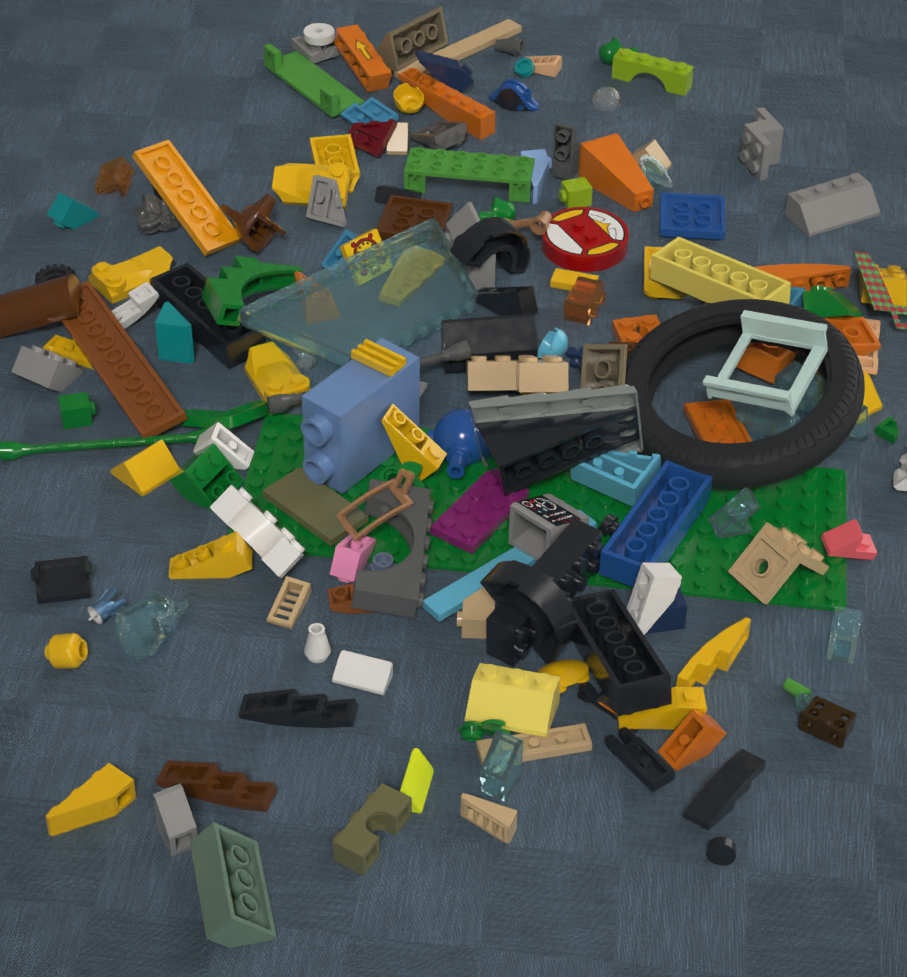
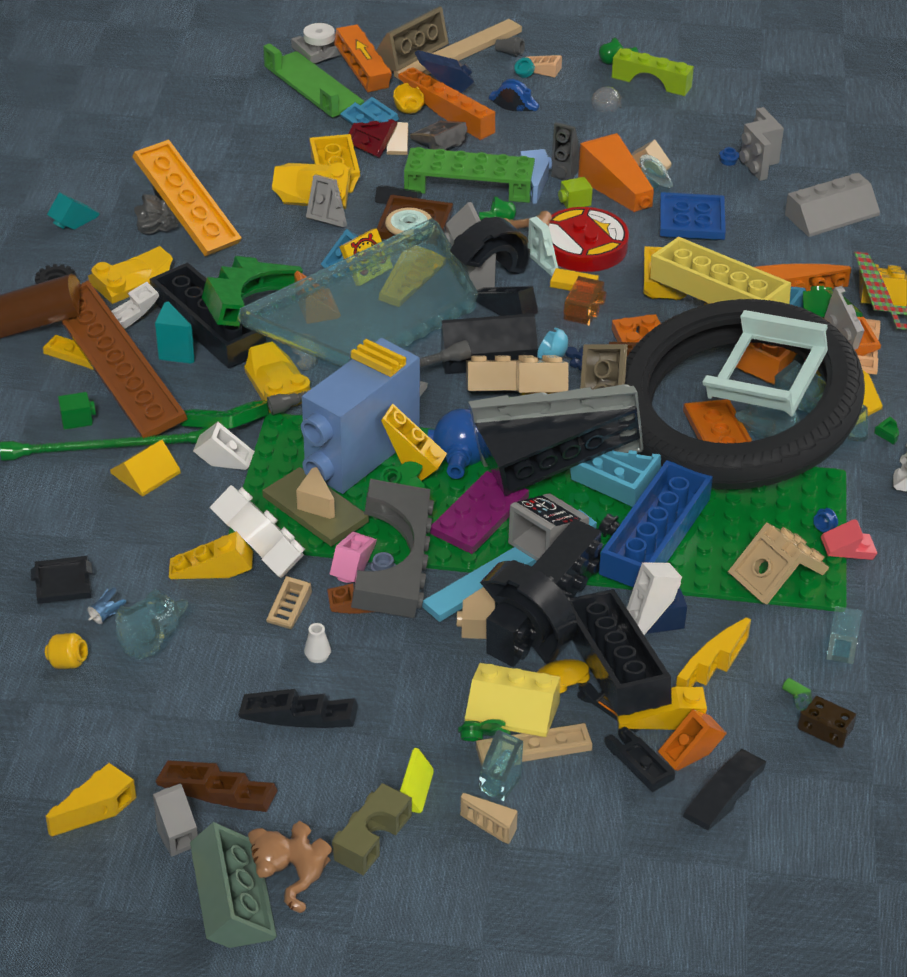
(46, 368): light grey slope -> none
(114, 175): clear orange bracket -> none
(205, 477): green slope -> none
(253, 223): reddish brown piece -> none
(274, 852): none -> medium nougat animal
(315, 496): none -> tan slope
(363, 672): white slope -> none
(397, 219): none -> light aqua wheel
(400, 493): medium nougat sword -> none
(541, 245): none -> light aqua wing
(721, 851): black tile -> none
(729, 156): none -> blue plate
(734, 515): clear light blue slope -> none
(821, 521): none -> blue plate
(844, 318): none -> light grey wing

